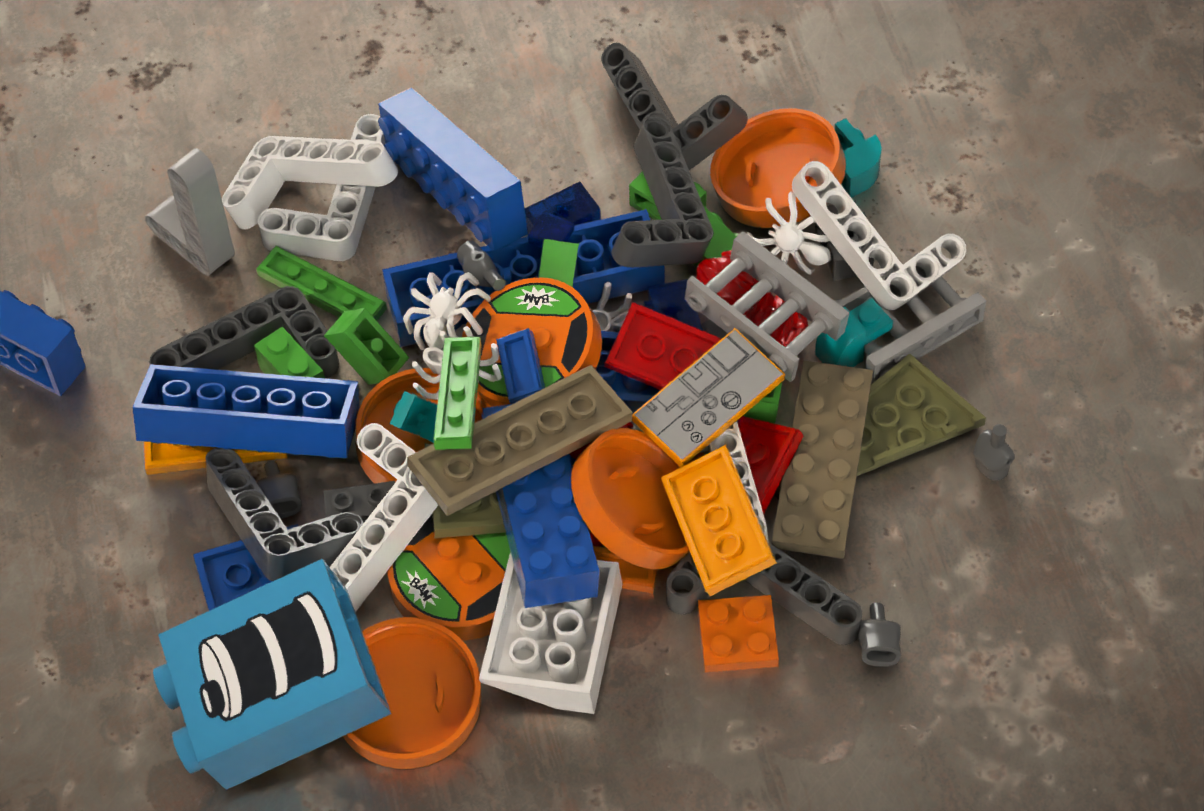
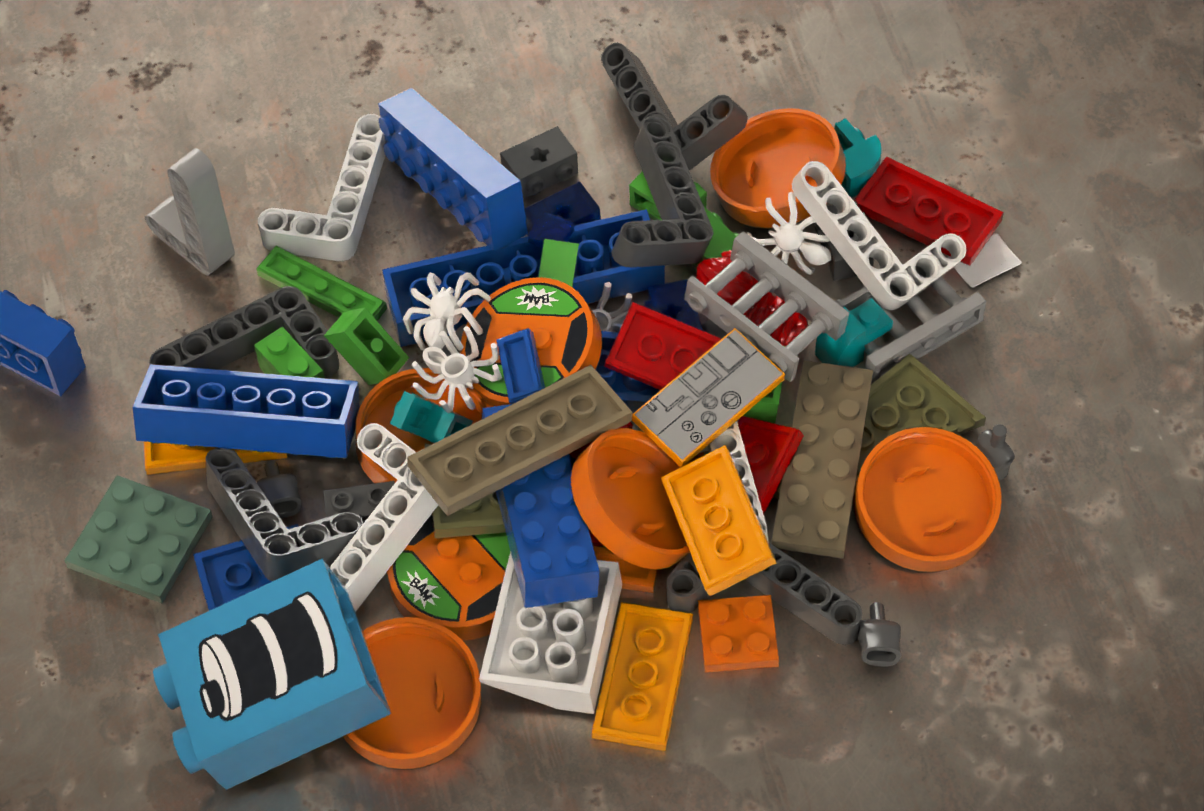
(139, 539): none -> sand green plate
(302, 160): white beam -> none
(457, 393): bright green tile -> none
(480, 265): dark grey piece -> none
(541, 161): none -> dark grey brick
(642, 676): none -> light orange tile
(927, 208): none -> red plate
(927, 499): none -> orange brick
(991, 261): none -> white sticker

